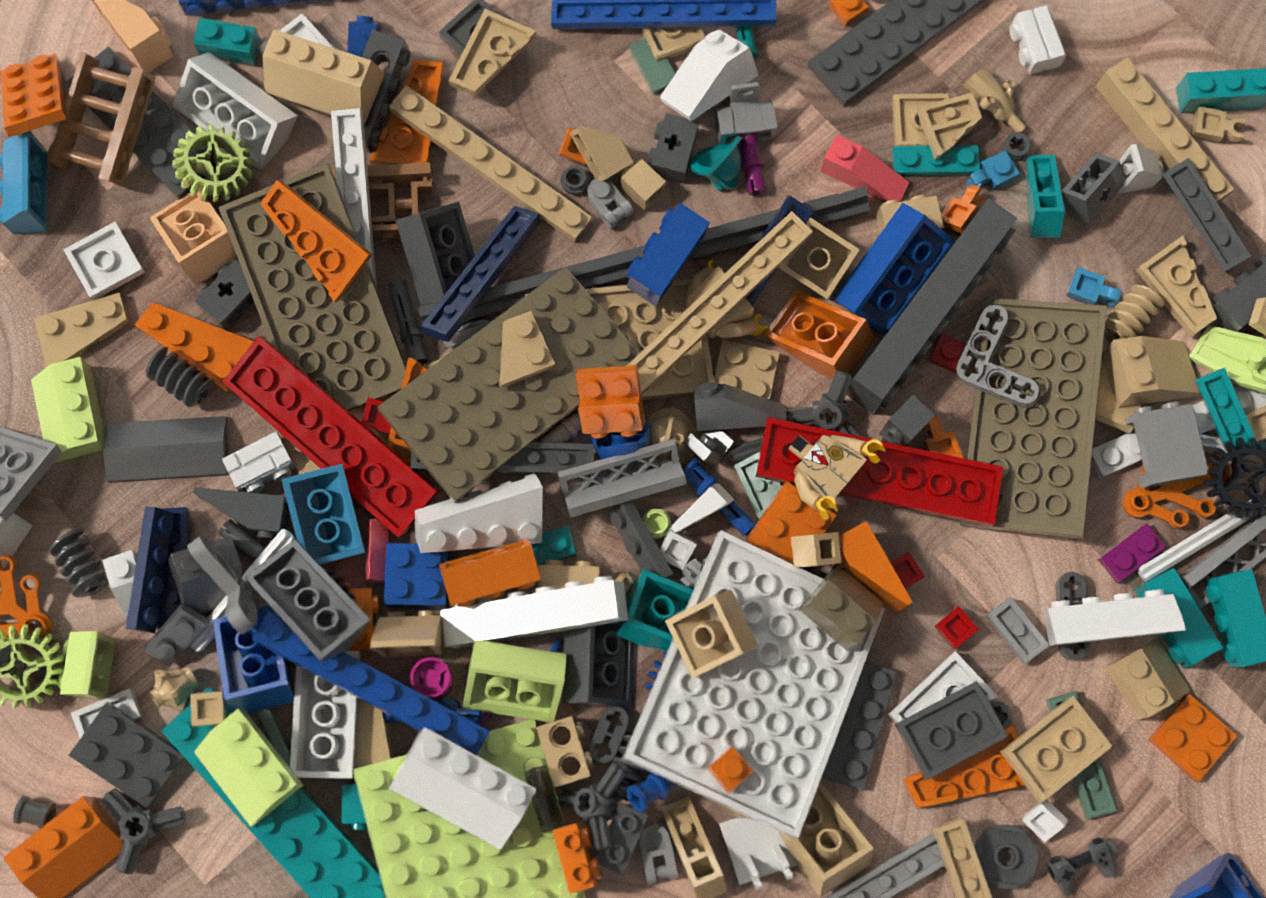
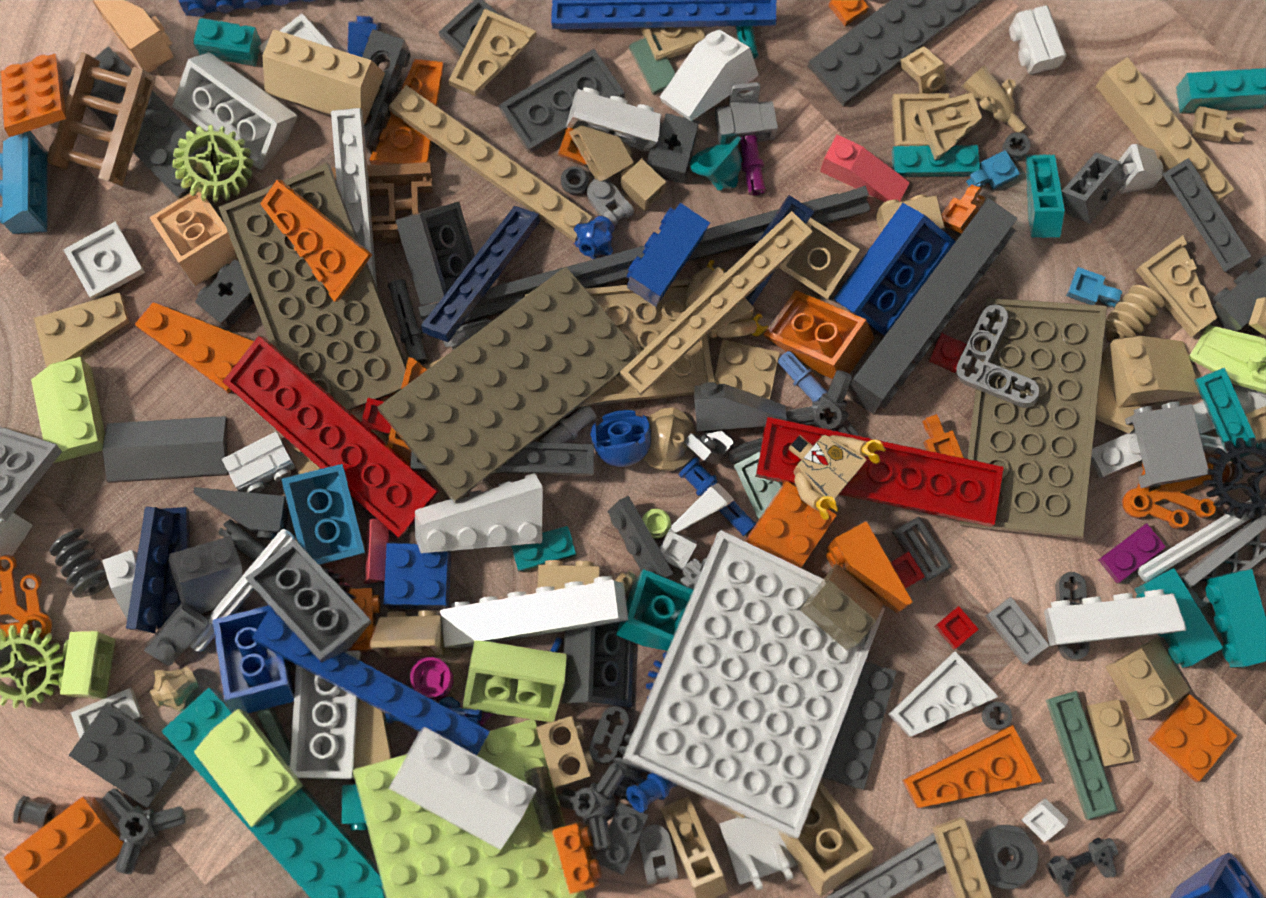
(177, 379): dark grey piece -> none
(207, 709): tan plate -> none
(241, 600): light grey beam -> none
(490, 573): orange brick -> none
(522, 350): tan wing -> none
(544, 108): none -> dark grey plate
(595, 237): none -> blue rock
(610, 401): orange plate -> none
(622, 483): light grey fence -> none
(633, 124): none -> white slope
(711, 633): tan slope -> none
(730, 769): orange plate -> none
(801, 376): none -> medium blue axle
(816, 550): tan brick -> none
(898, 533): none -> dark grey tile
(907, 422): dark grey brick -> none
(925, 69): none -> tan bracket
(951, 730): dark grey plate -> none
(1056, 749): tan plate -> none
(1110, 732): none -> tan plate

